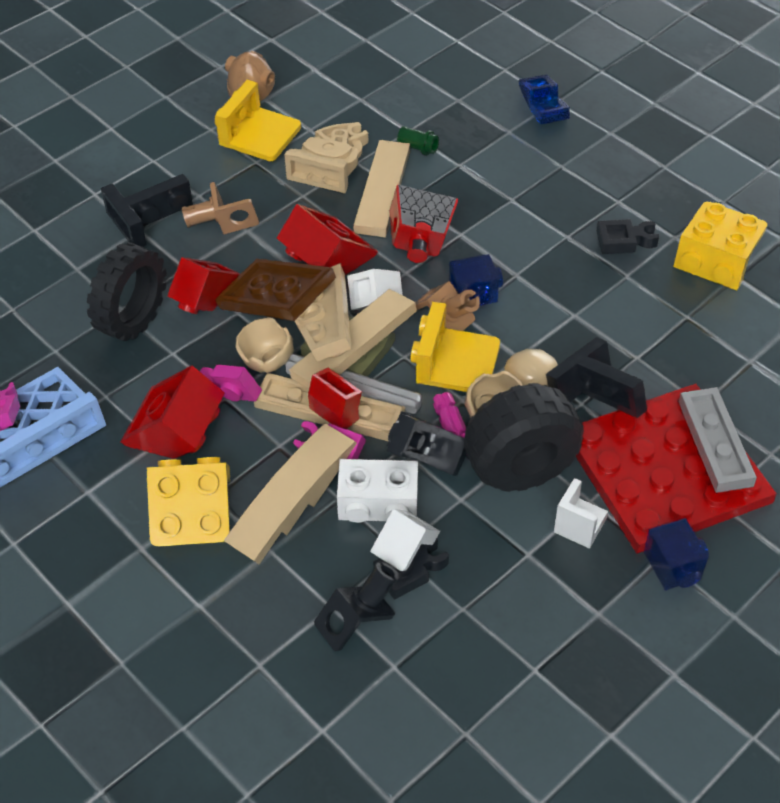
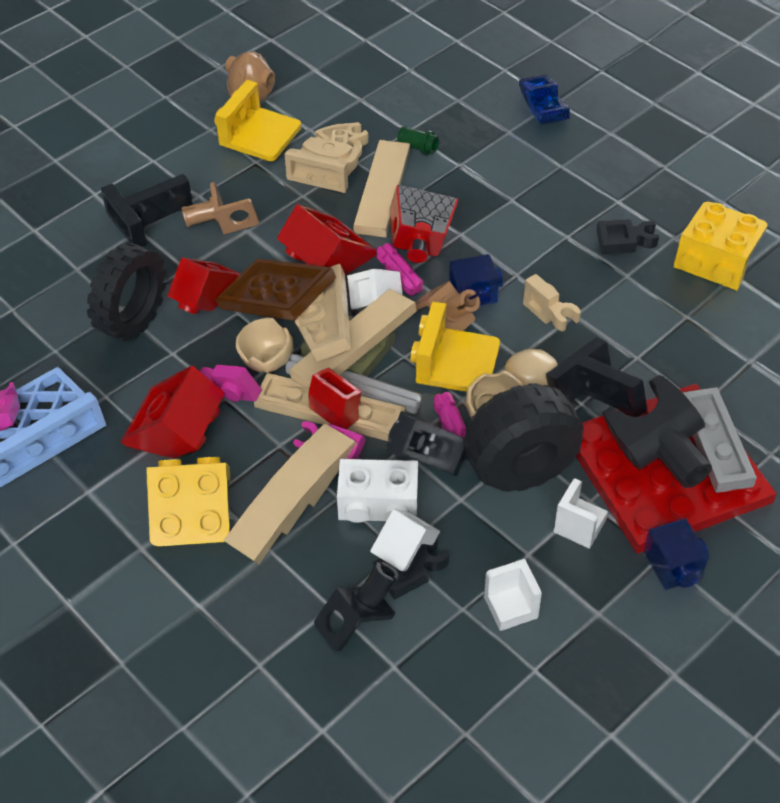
(395, 262): none -> dark pink axle
(512, 594): none -> white panel
(544, 303): none -> tan plate
(663, 434): none -> black connector

